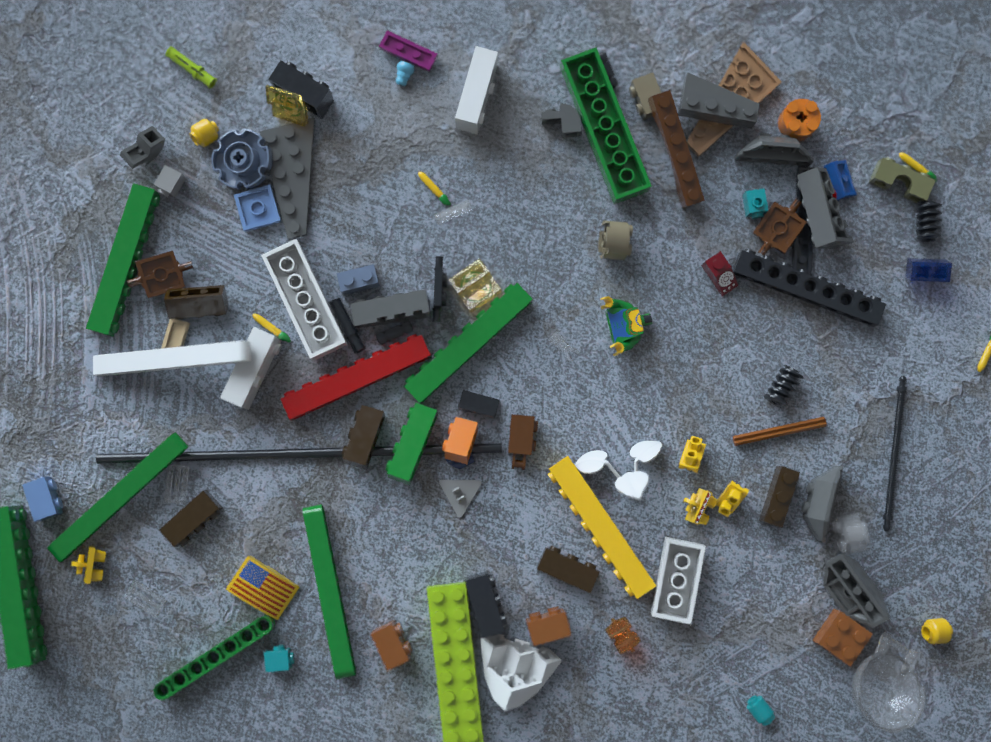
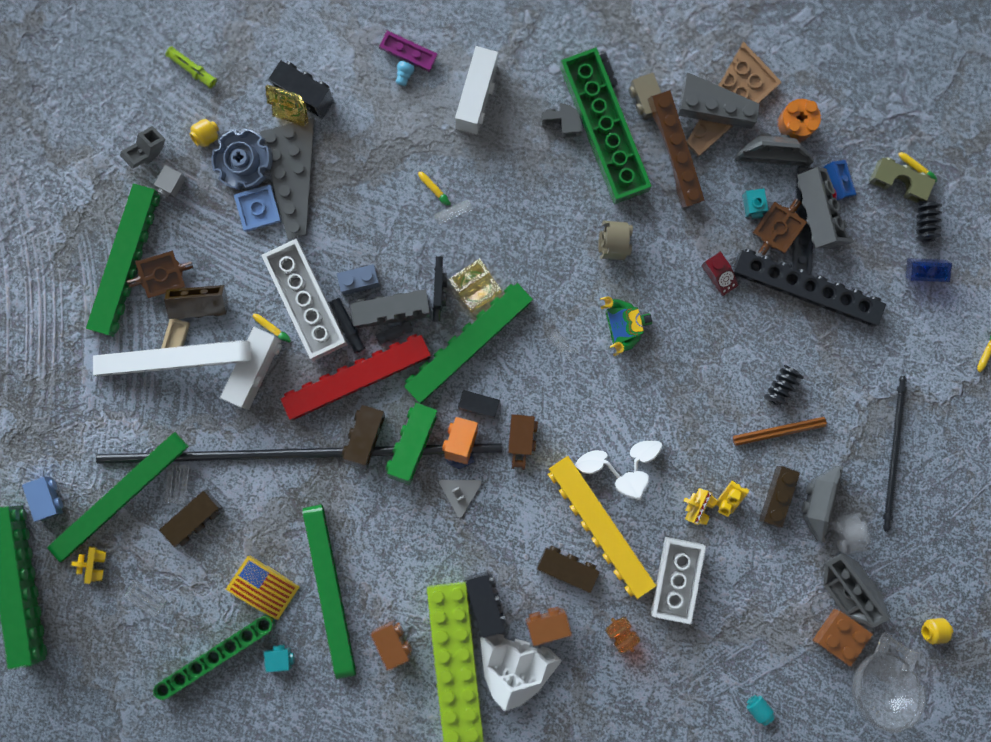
(692, 454): yellow hips -> none

